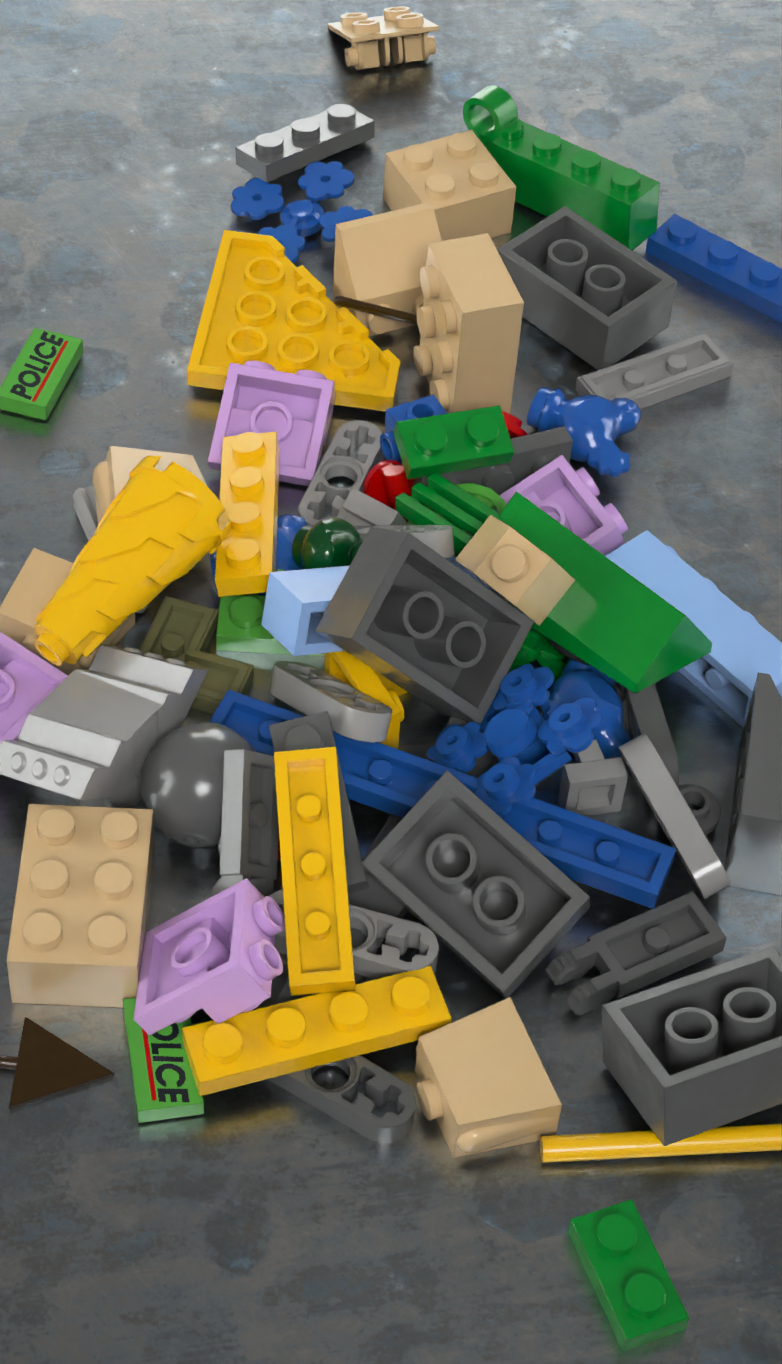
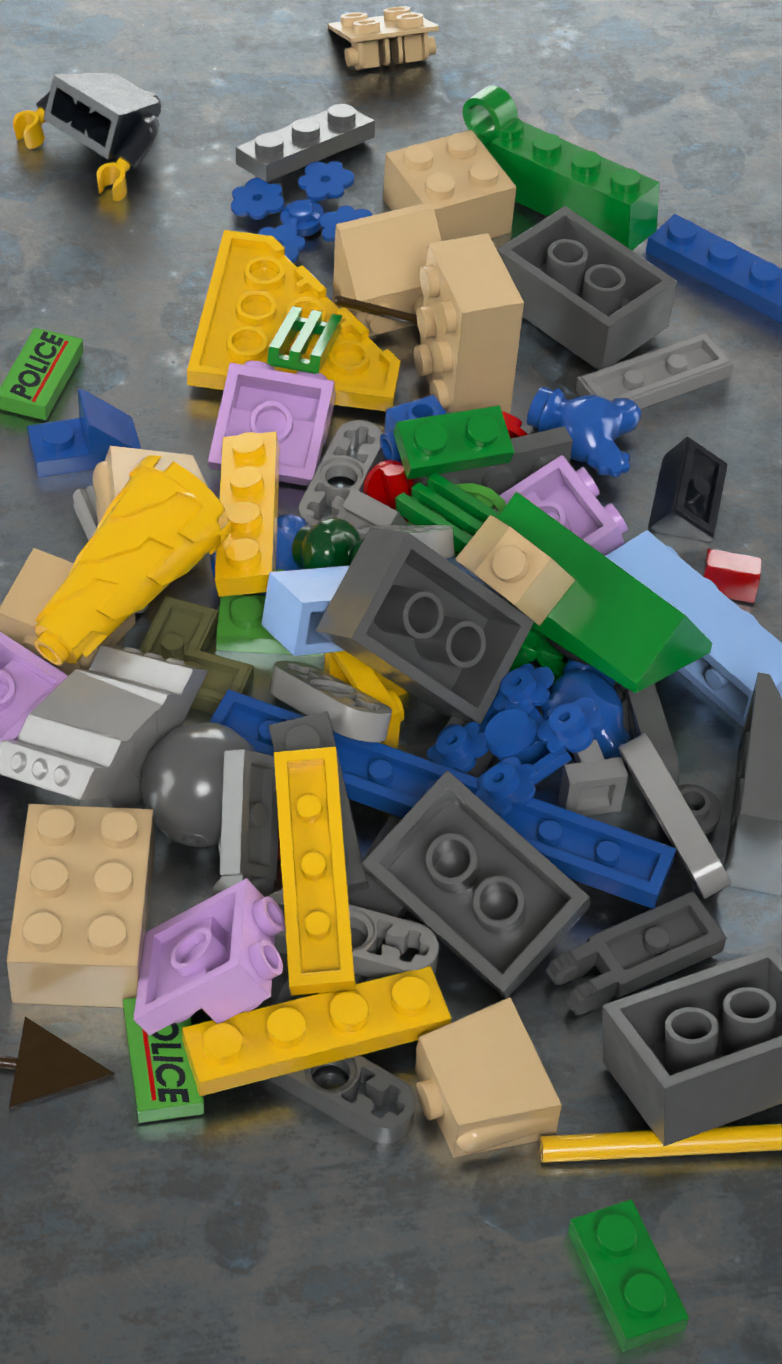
(81, 441): none -> blue slope
(101, 114): none -> torso
(308, 327): none -> green tile
(688, 492): none -> black slope
(733, 574): none -> red slope

